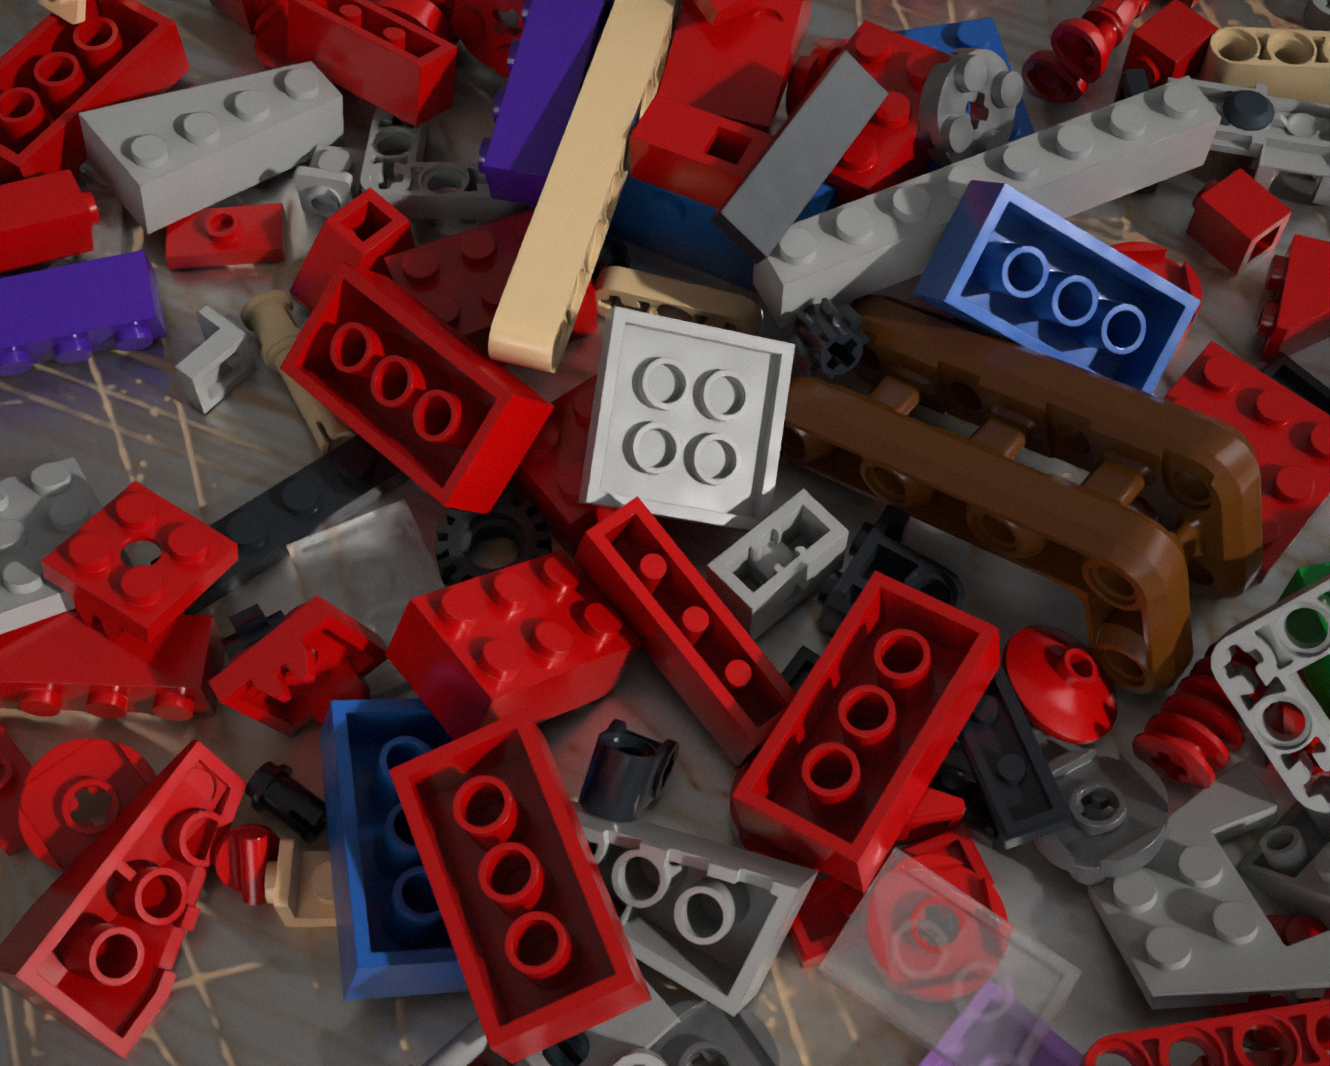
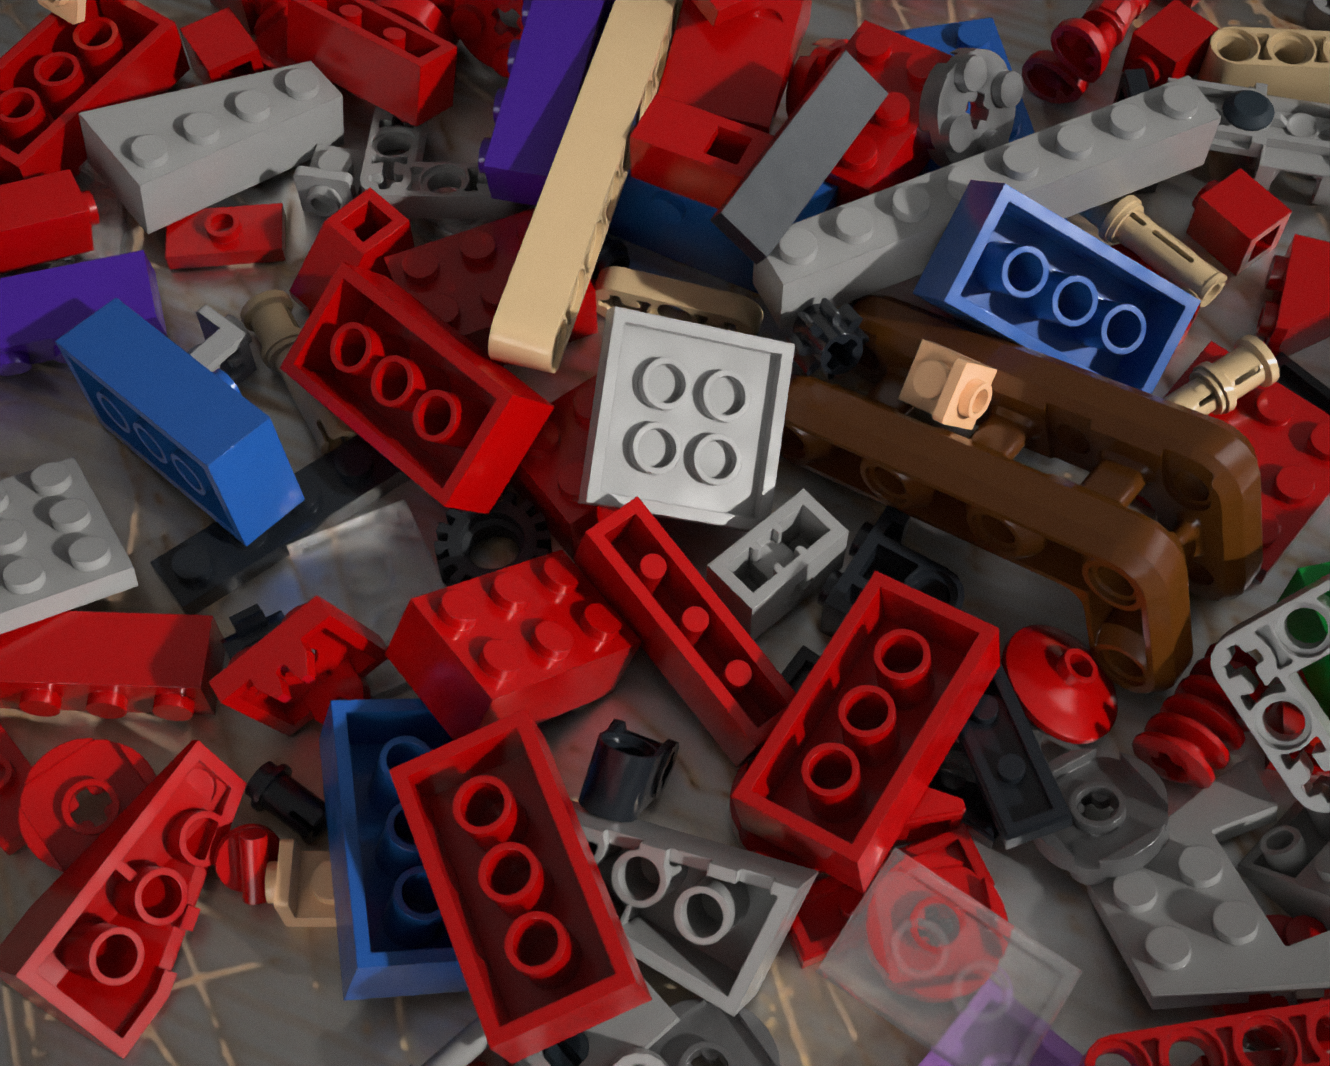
(141, 596): red piece -> none
(182, 420): none -> blue brick
(220, 48): none -> red brick
(948, 385): none -> light nougat bracket
(1126, 223): none -> tan pin
(1219, 384): none -> tan pin

